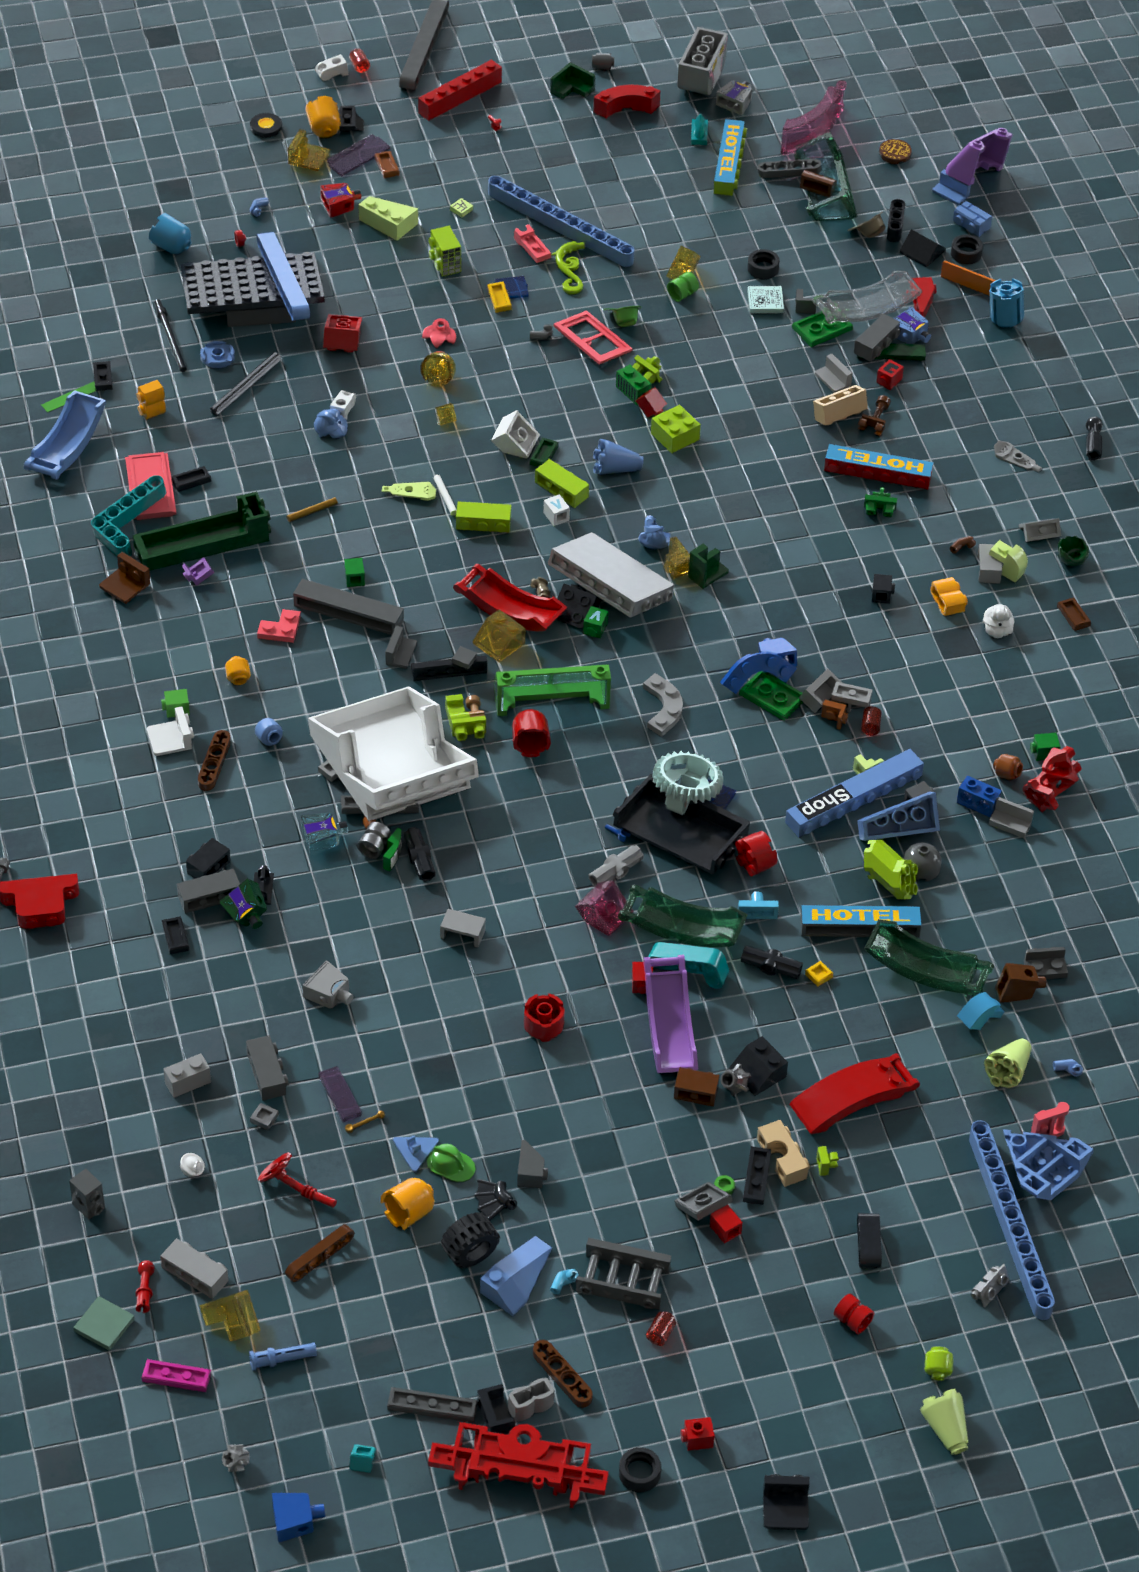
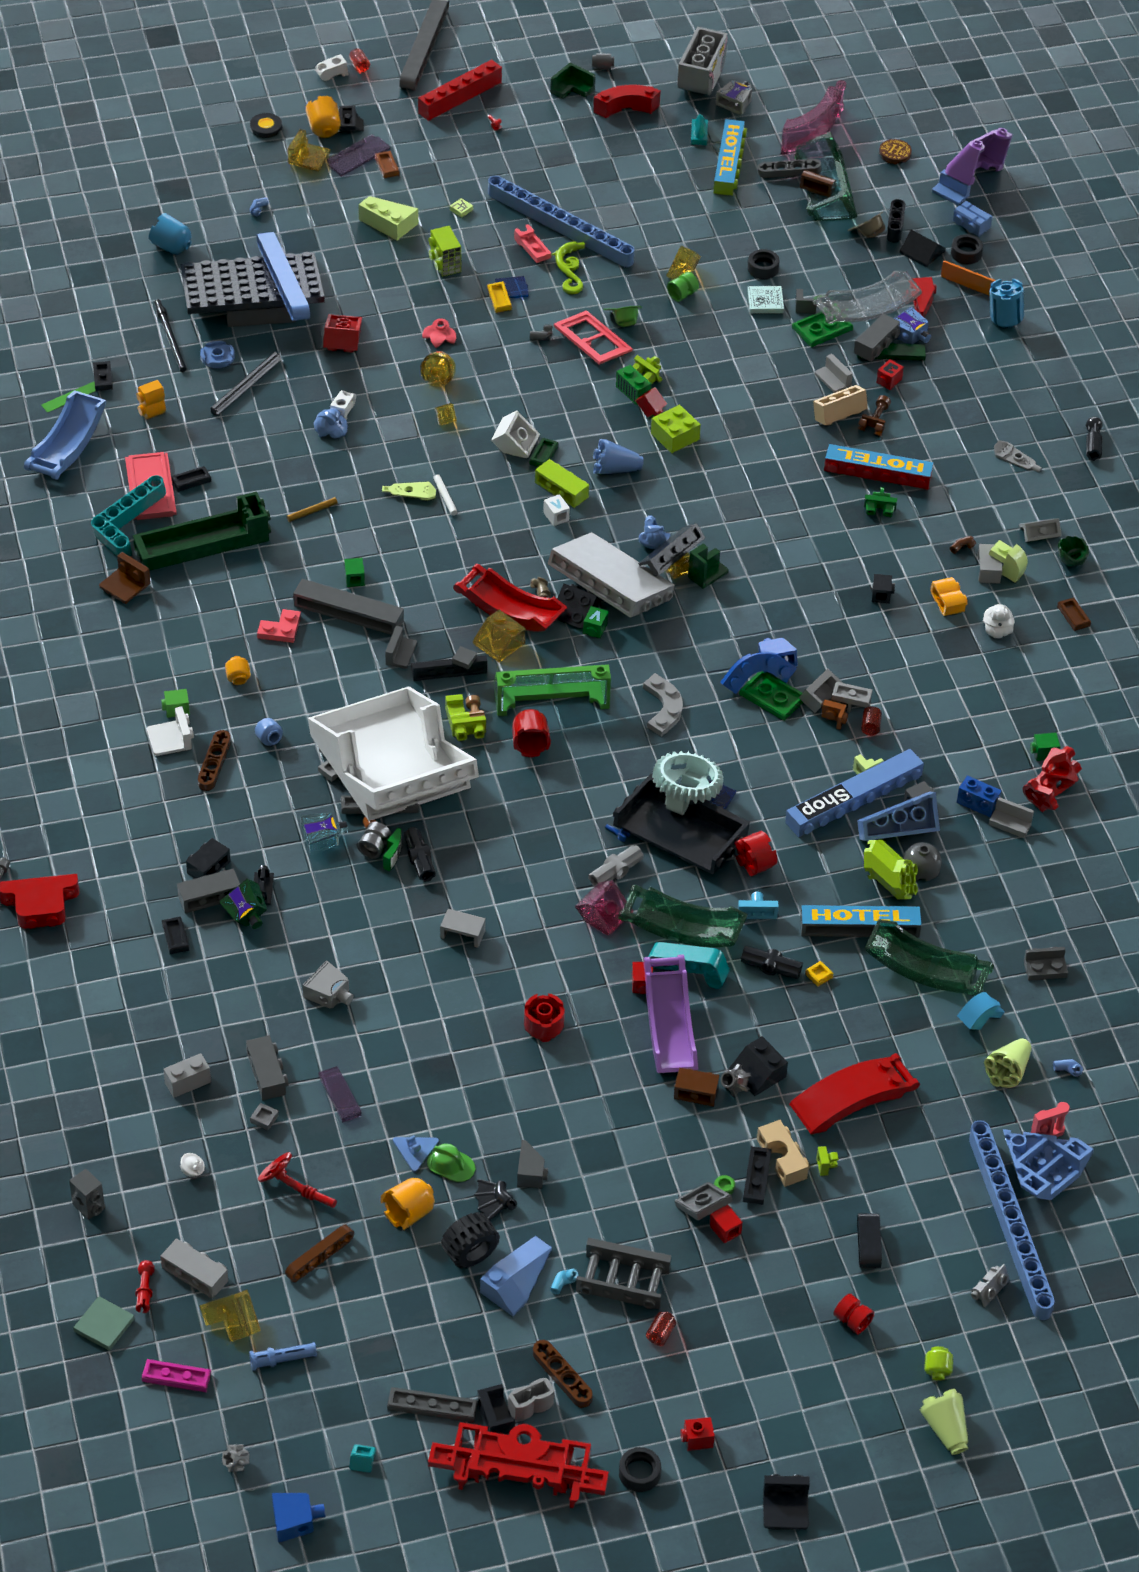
(198, 572): medium lavender bracket -> none
(240, 238): red tile -> none
(338, 198): red torso -> none
(349, 1127): pearl gold hinge -> none
(483, 517): lime brick -> none
(673, 549): none -> black panel
(1008, 767): dark orange head -> none
(1018, 982): reddish brown torso -> none

